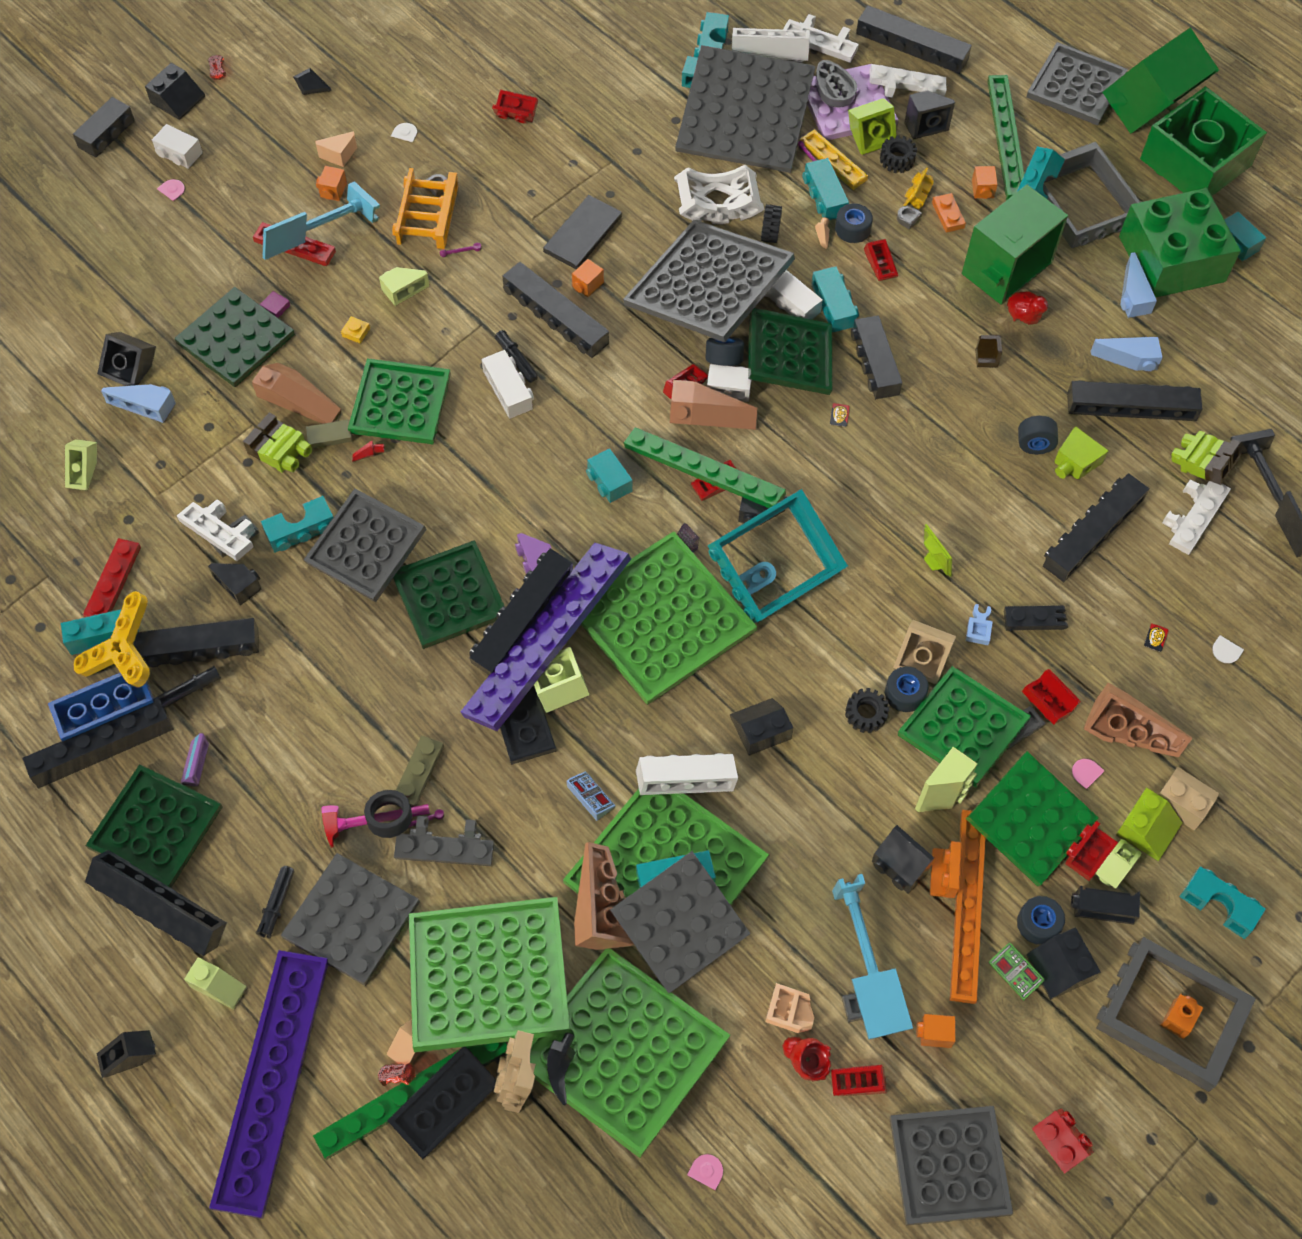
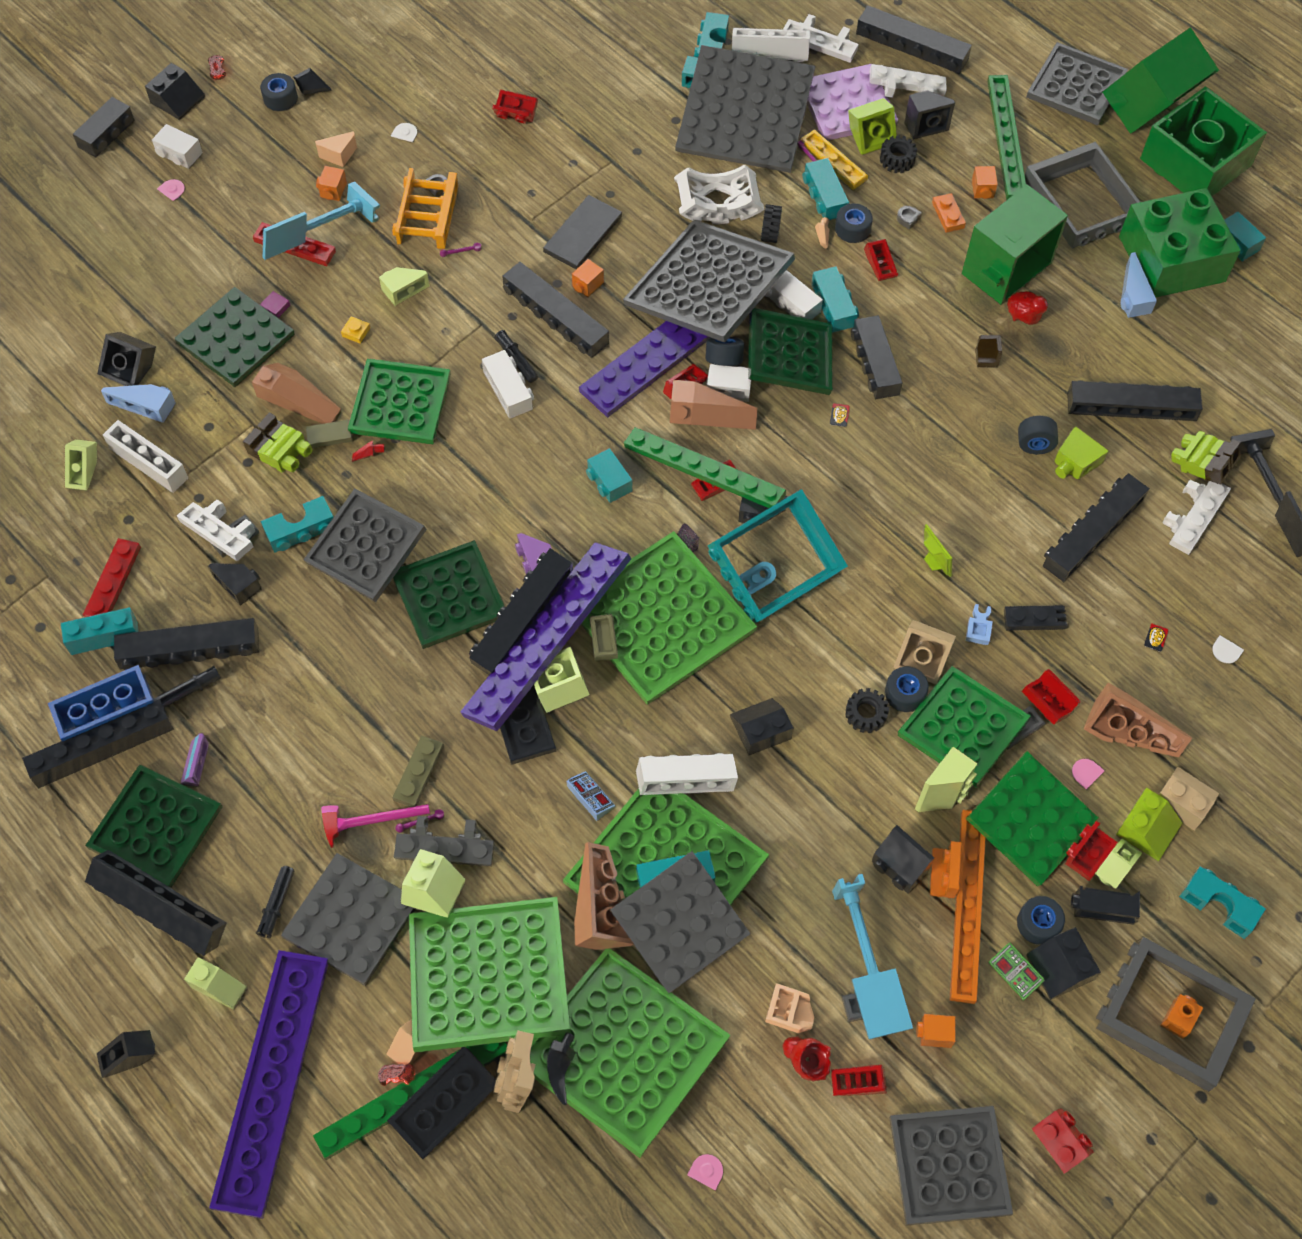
(107, 653): yellow piece -> none
(145, 456): none -> white brick
(279, 92): none -> black wheel
(384, 798): black tyre -> none
(432, 884): none -> yellowish green slope
(603, 637): none -> olive tile
(640, 366): none -> dark purple plate
(826, 84): dark grey piece -> none
(921, 182): yellow hinge -> none
(1043, 164): teal arch -> none
(1133, 353): light blue slope -> none

